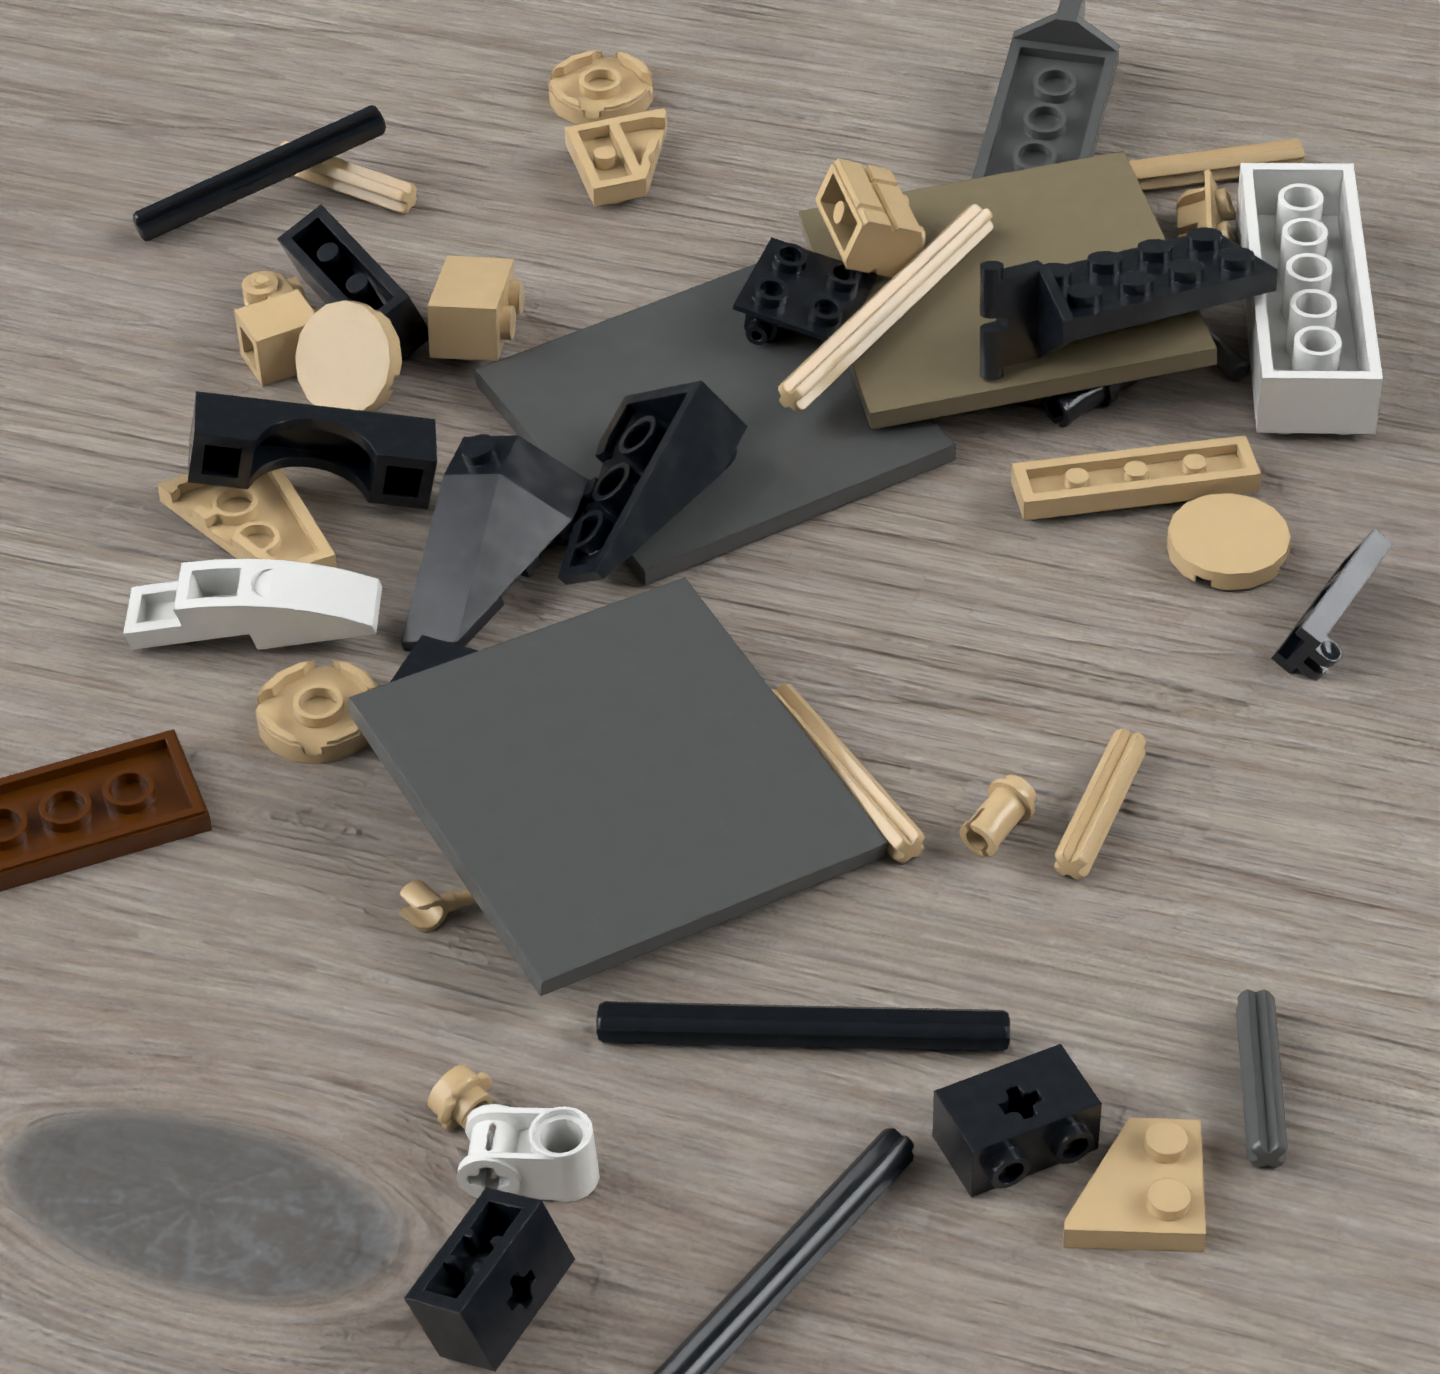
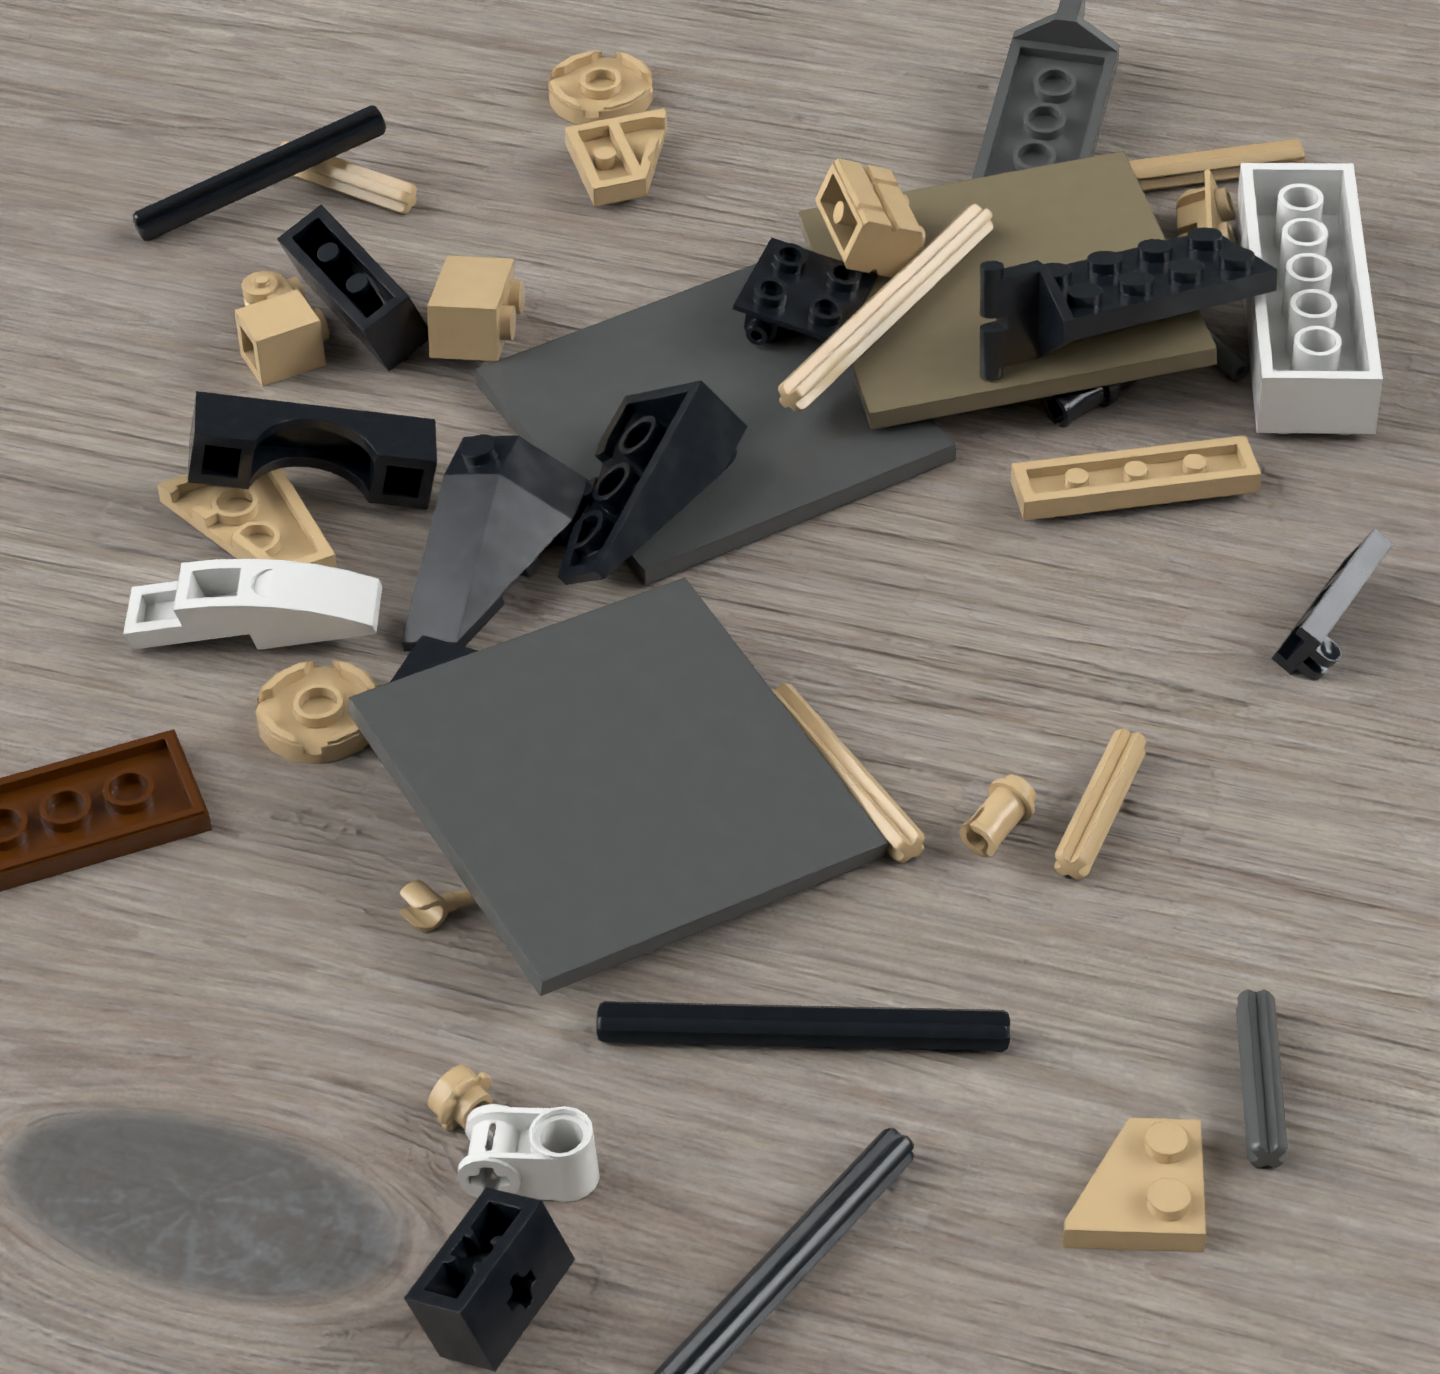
(348, 357): tan tile -> none
(1016, 1120): black brick -> none
(1228, 541): tan tile -> none

